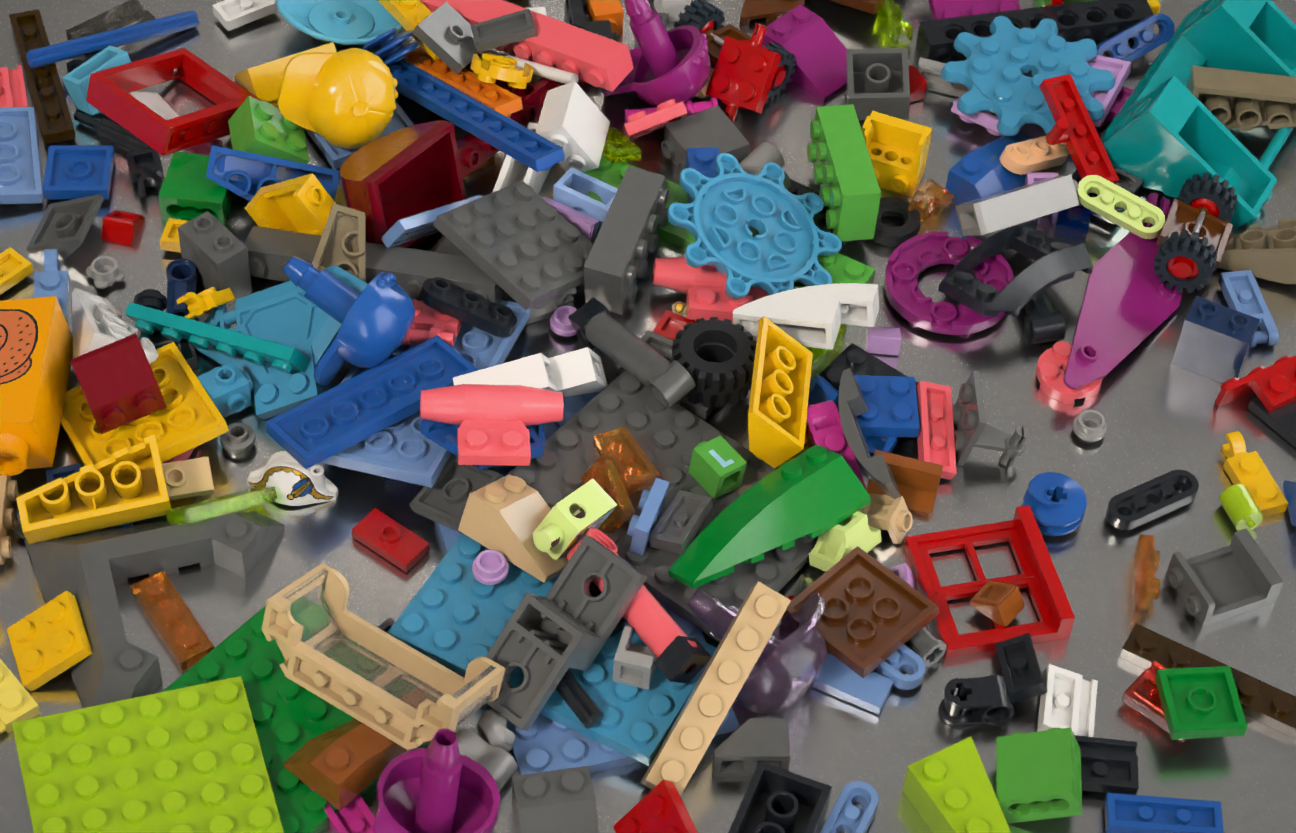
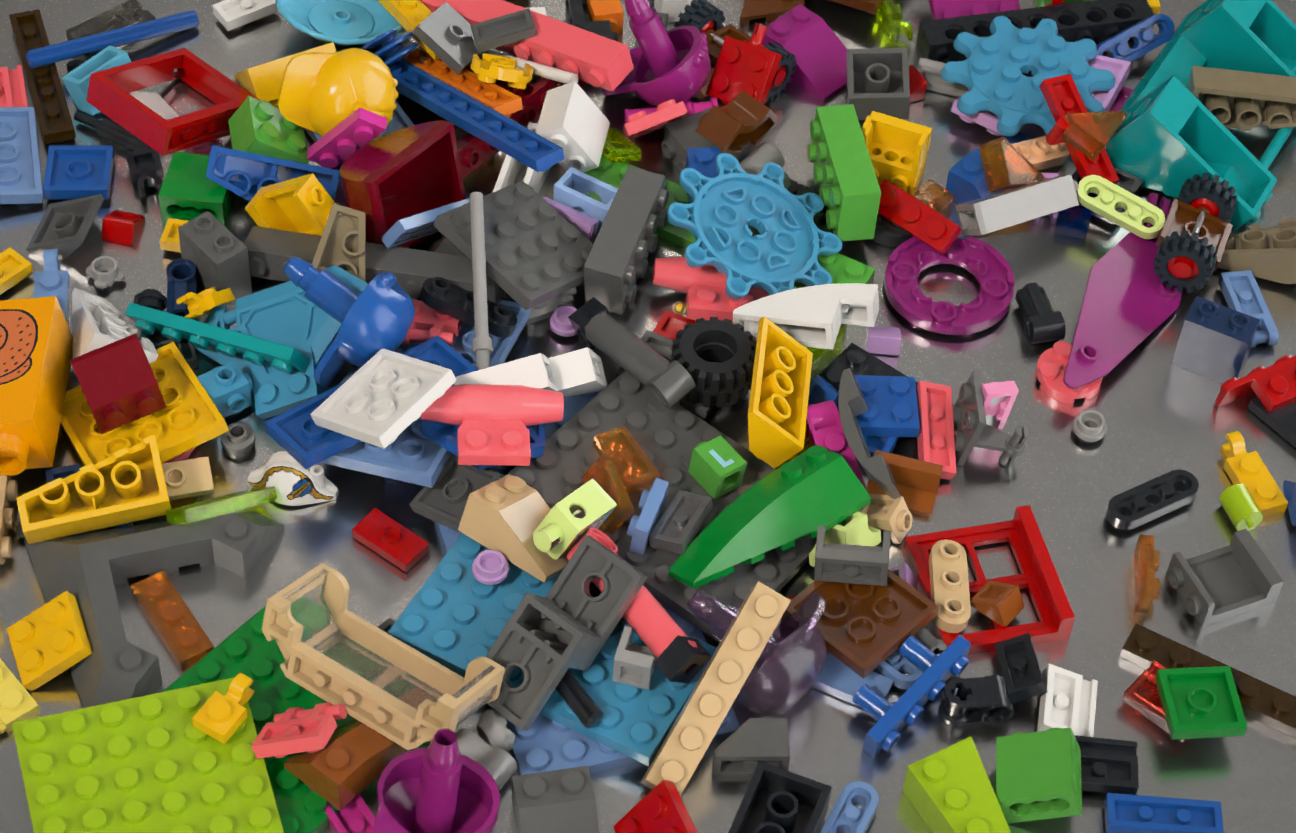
(224, 714): none -> yellow plate
(298, 730): none -> coral plate
(347, 138): none -> dark pink plate
(383, 398): none -> white plate
(482, 343): none -> light grey bar
(737, 123): none -> reddish brown brick
(851, 562): none -> dark grey panel
(908, 708): none -> blue plate
(917, 218): none -> red plate
(949, 564): none -> tan plate
(998, 402): none -> bright pink piece
(1006, 167): none -> clear orange slope
(1052, 265): black wedge -> none
(1056, 503): blue piece -> none
(1092, 130): none -> clear orange slope

